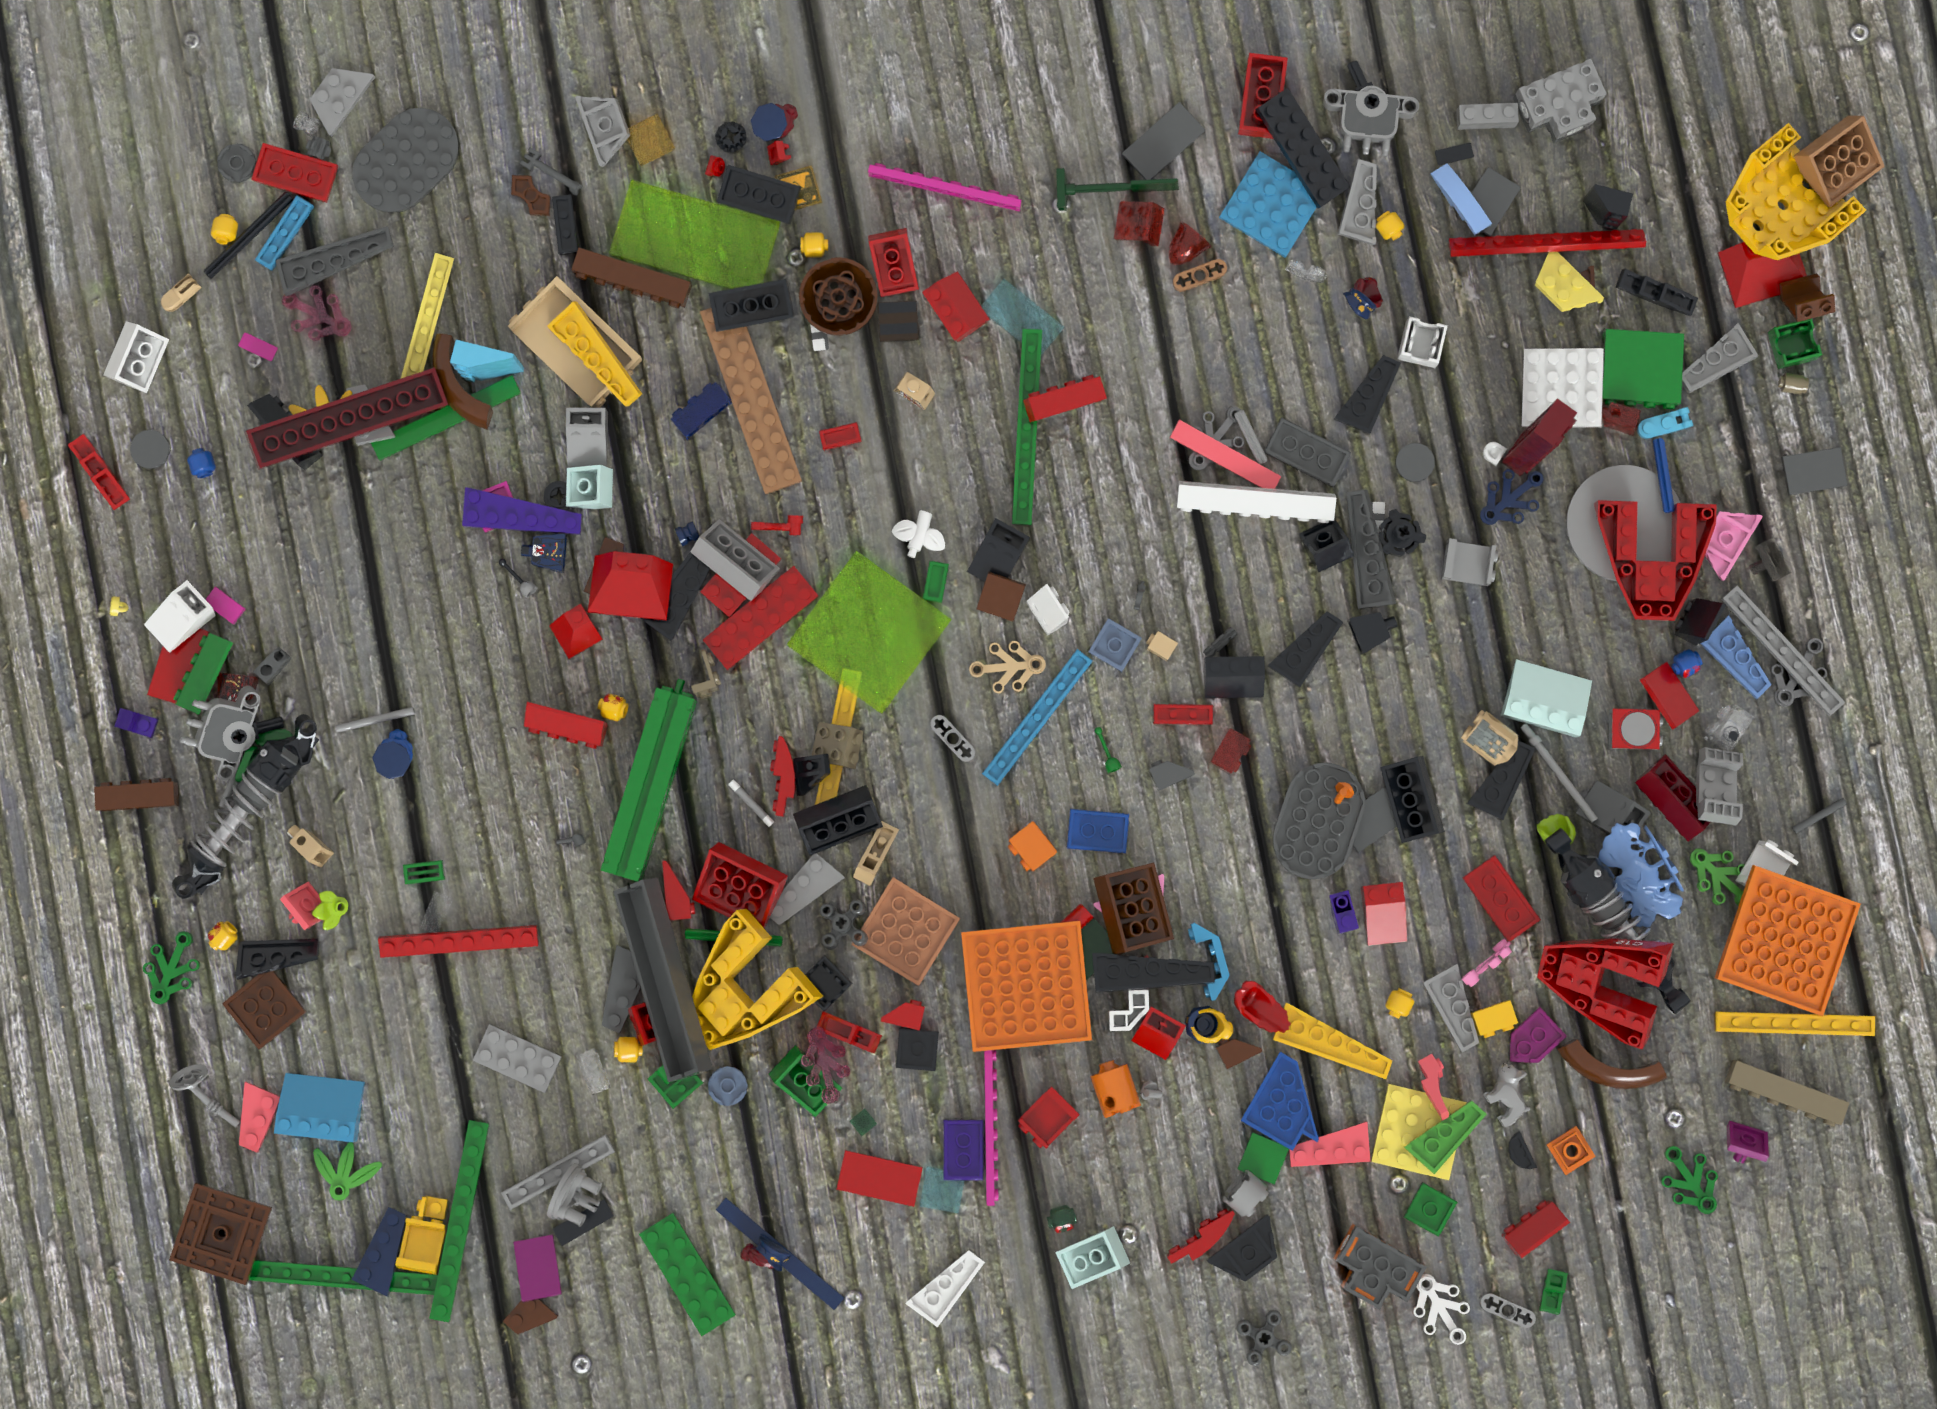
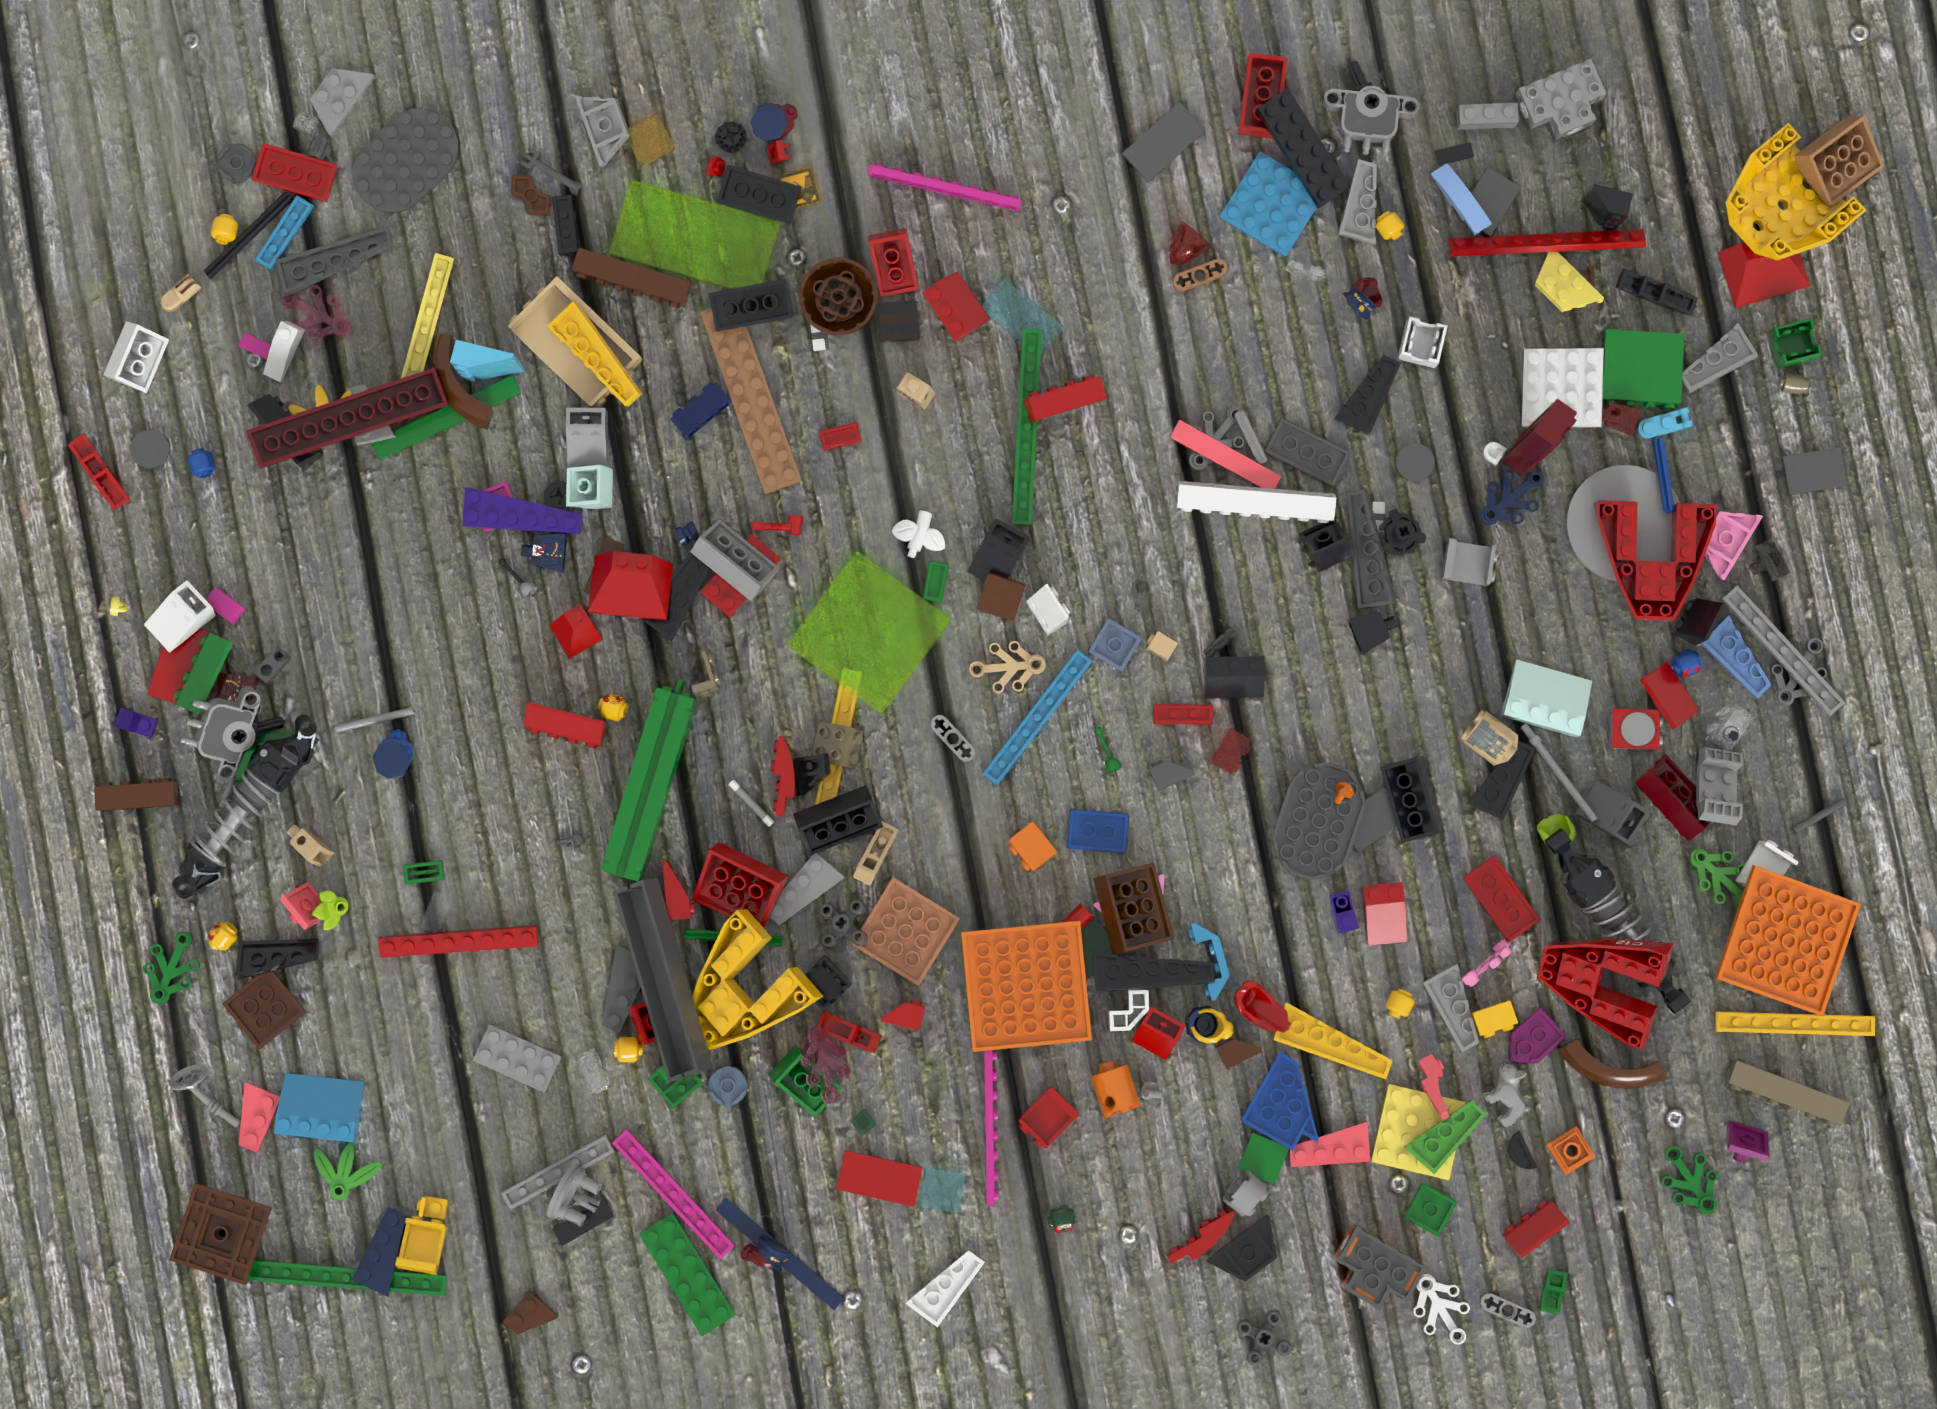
(282, 350): none -> white slope
(459, 1221): green plate -> none
(537, 1268): magenta tile -> none
(673, 1194): none -> dark pink plate
(760, 618): red plate -> none
(814, 244): yellow head -> none
(917, 1049): black tile -> none
(963, 1150): dark purple tile -> none
(1065, 189): dark green piece -> none
(1093, 1257): light aqua slope -> none
(1139, 222): clear red bracket -> none
(1302, 654): black wing -> none
(1638, 878): medium blue plant -> none
(1805, 298): reddish brown panel -> none

